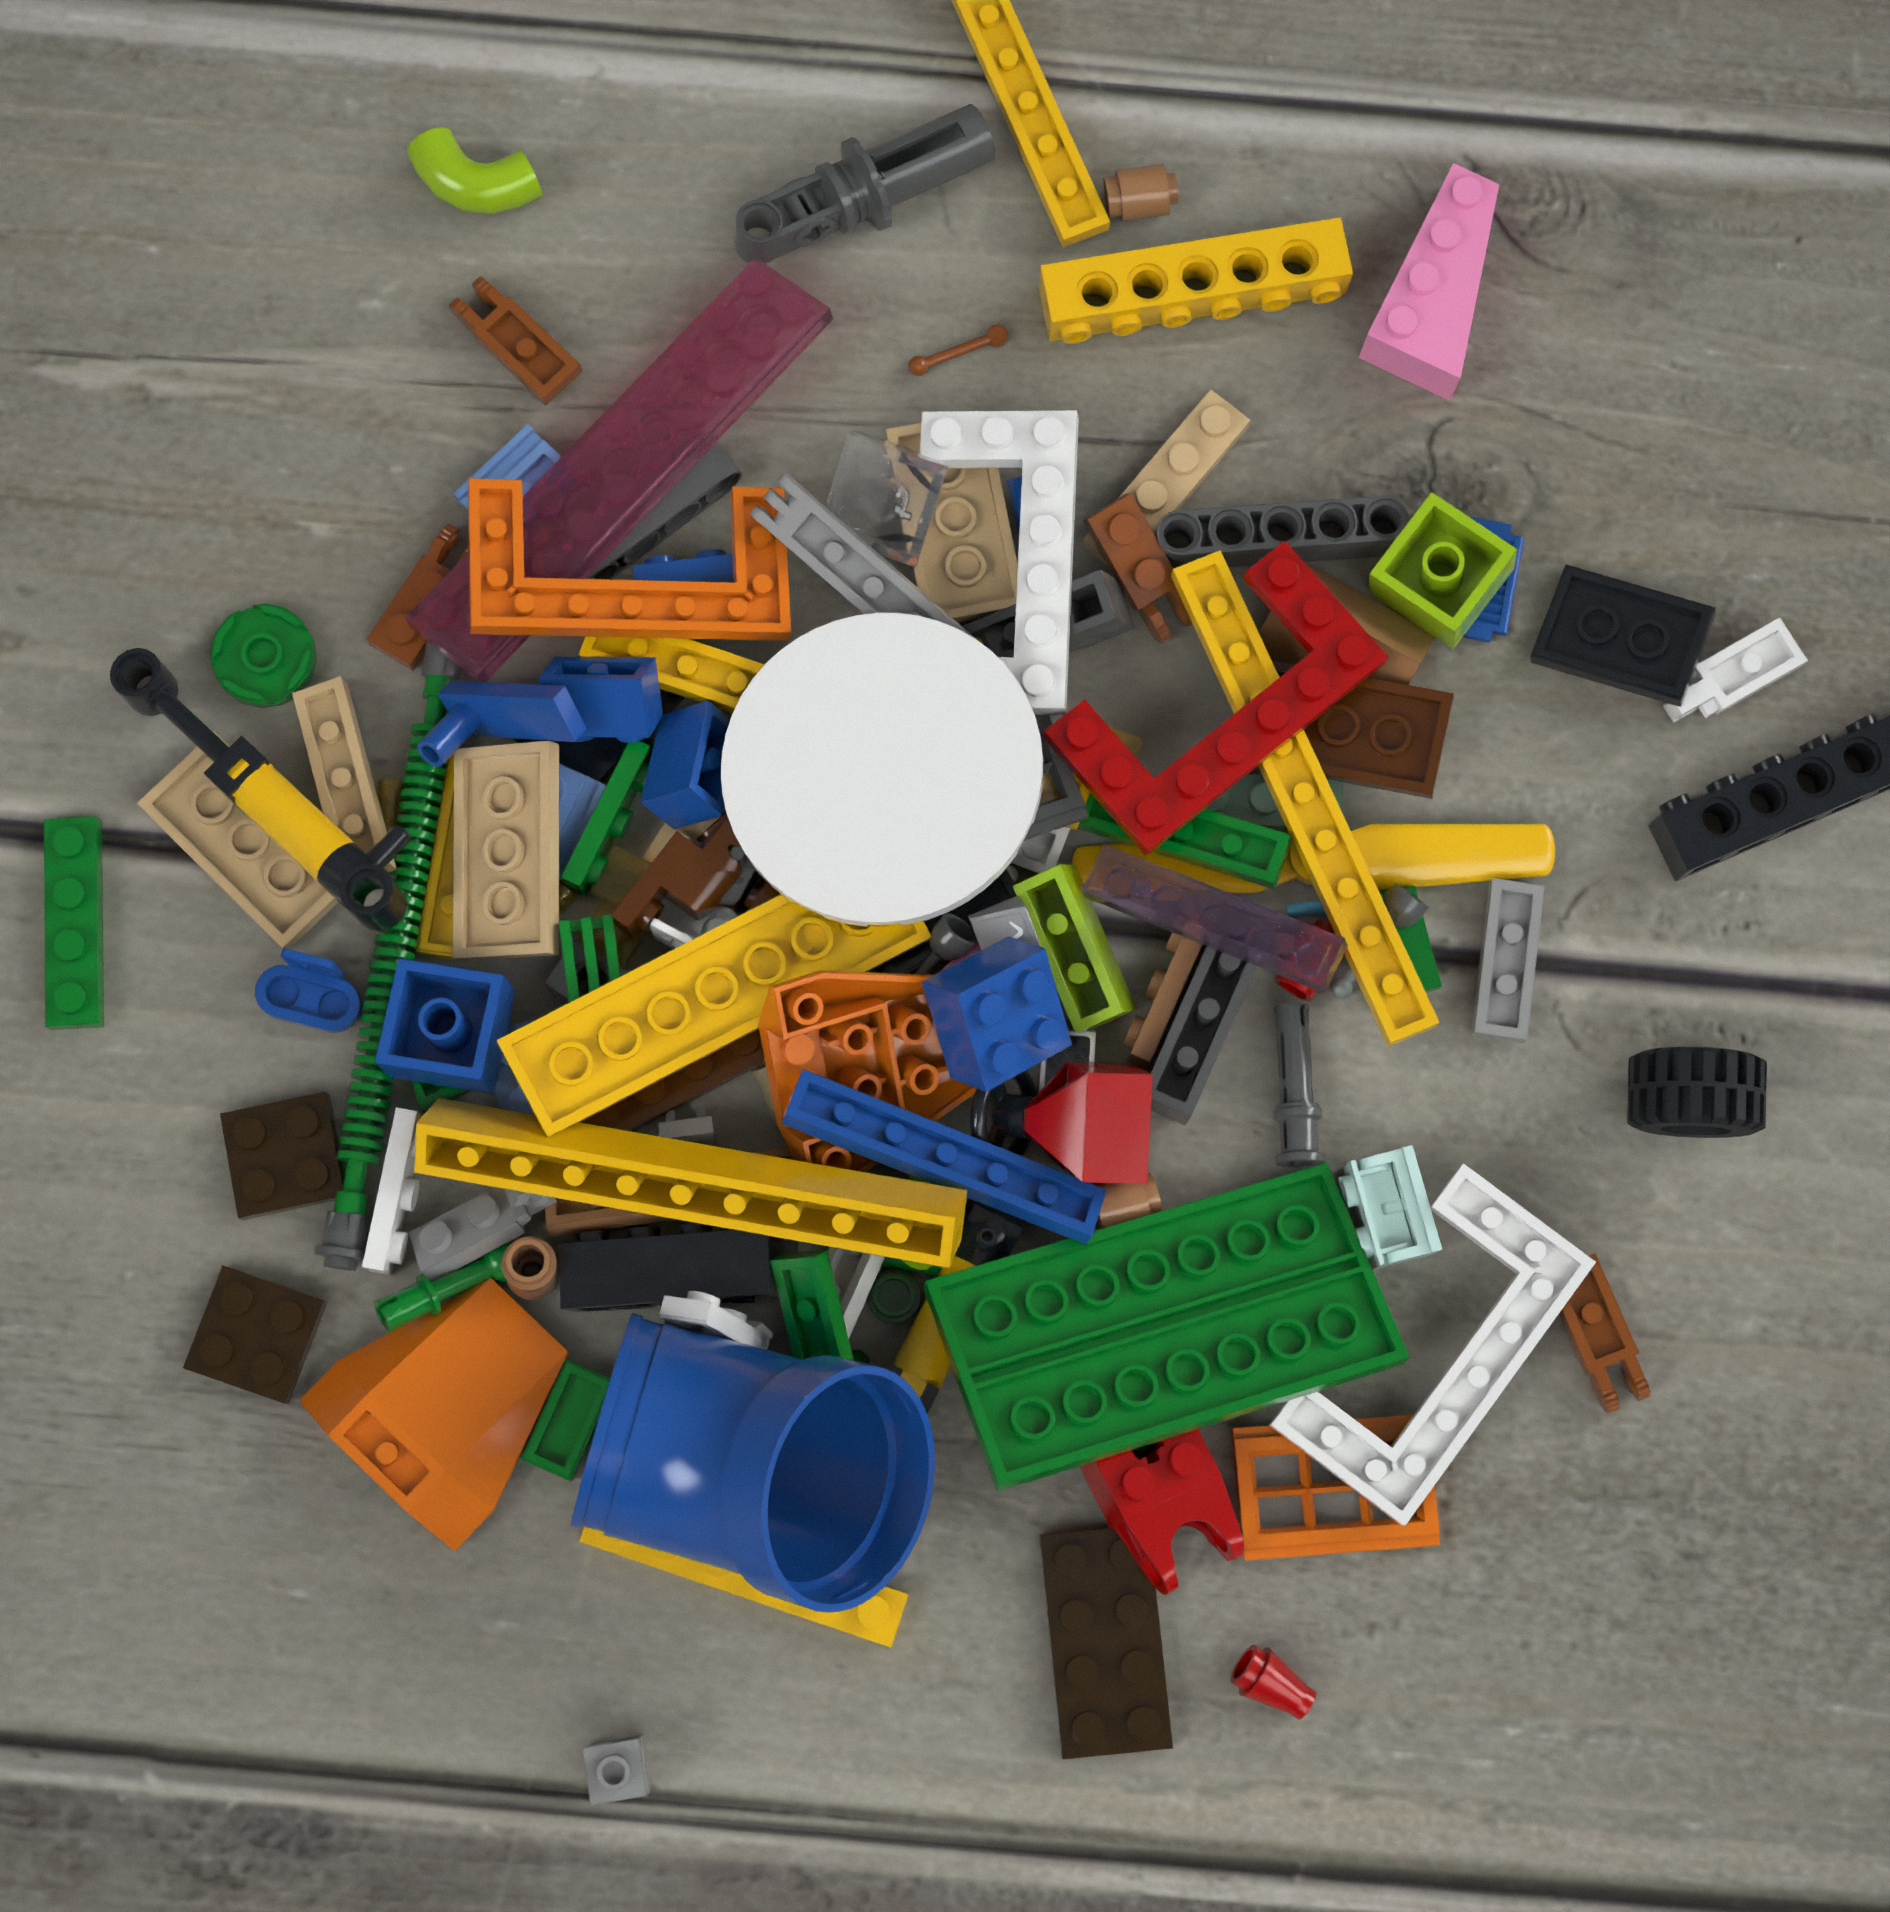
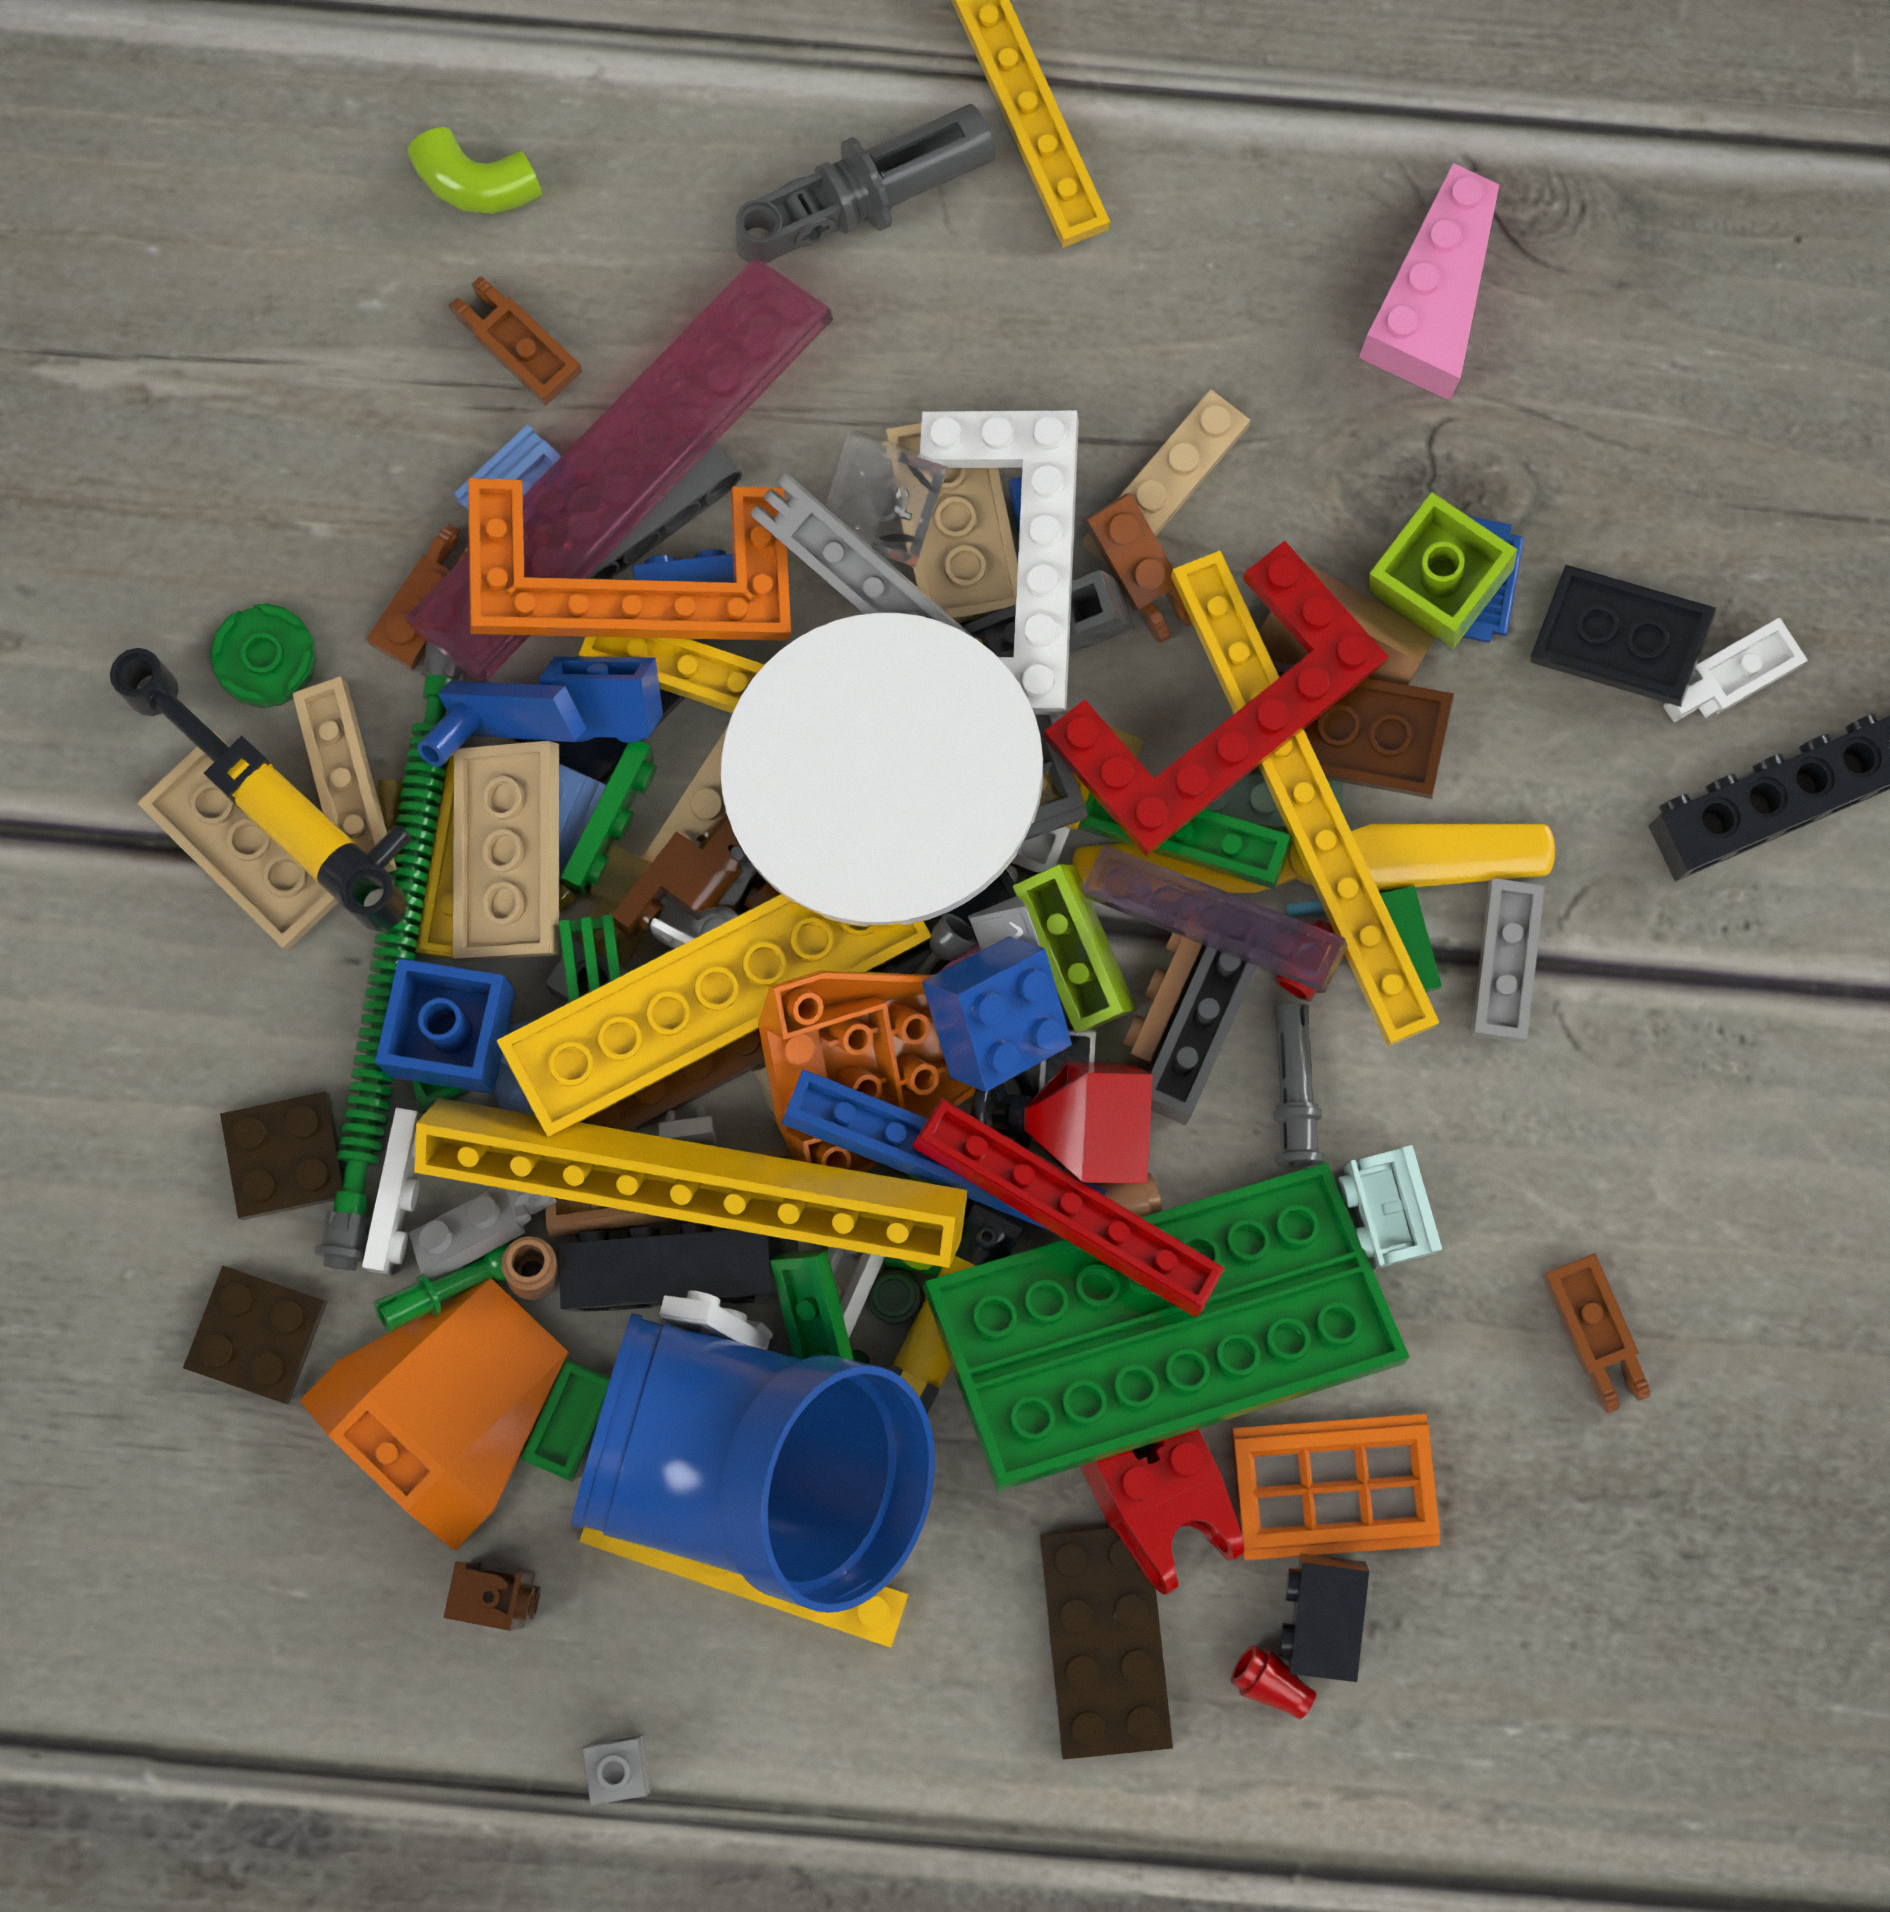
(73, 923): green plate -> none
(309, 993): blue bracket -> none
(491, 1597): none -> reddish brown hinge
(686, 766): blue brick -> none
(996, 338): dark orange hinge -> none
(1068, 1207): none -> red tile
(1140, 192): medium nougat brick -> none
(1301, 520): dark grey beam -> none
(1314, 245): yellow brick -> none
(1326, 1617): none -> black brick
(1404, 911): dark grey hinge -> none
(1545, 1278): white plate -> none
(1697, 1092): black tyre -> none

